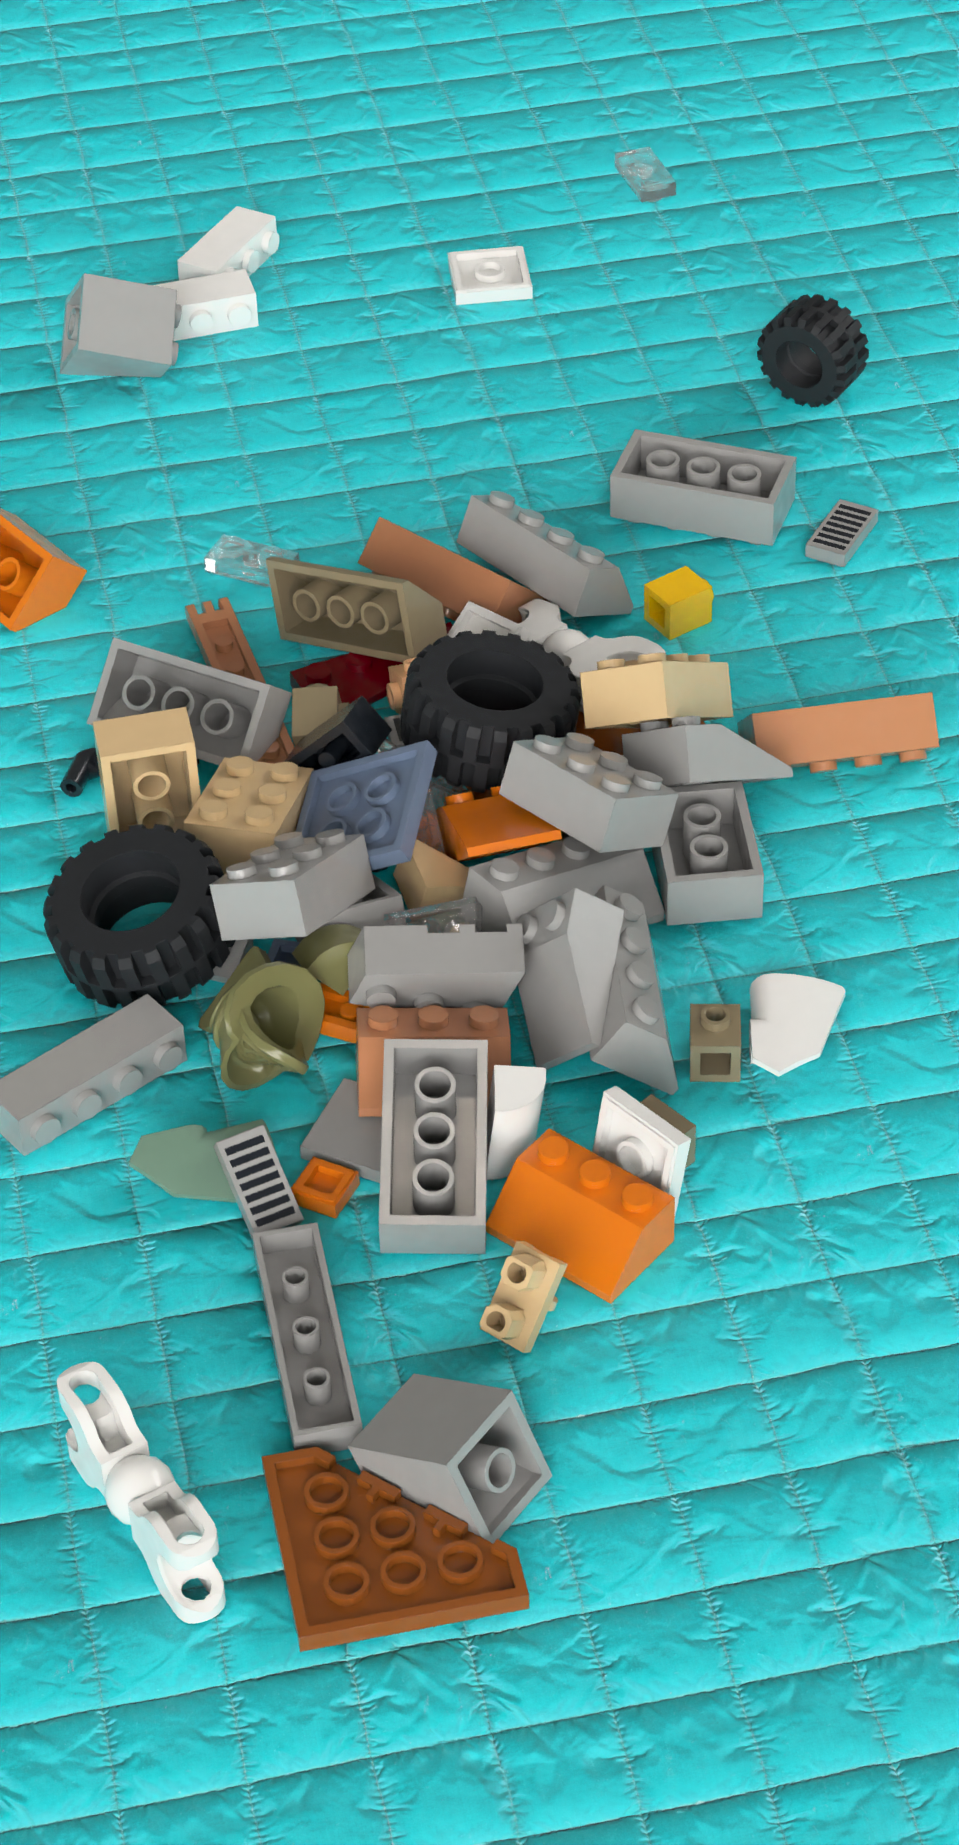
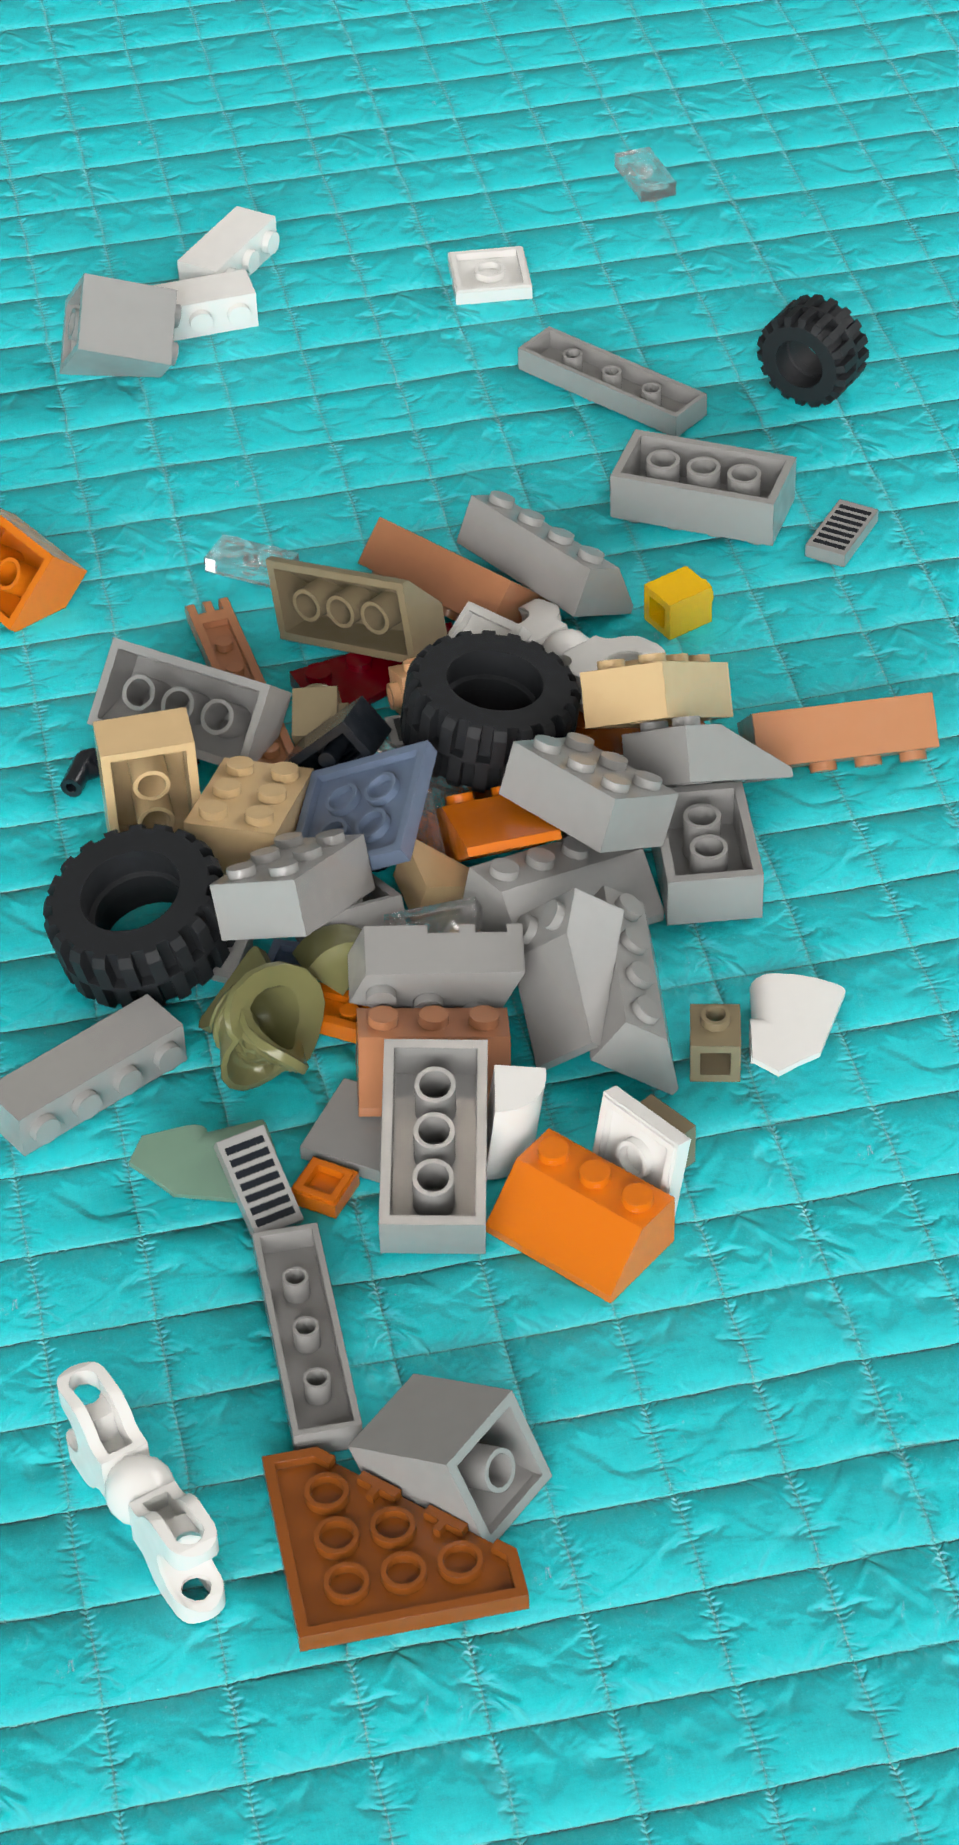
(523, 1296): tan hips -> none
(612, 381): none -> light grey piece

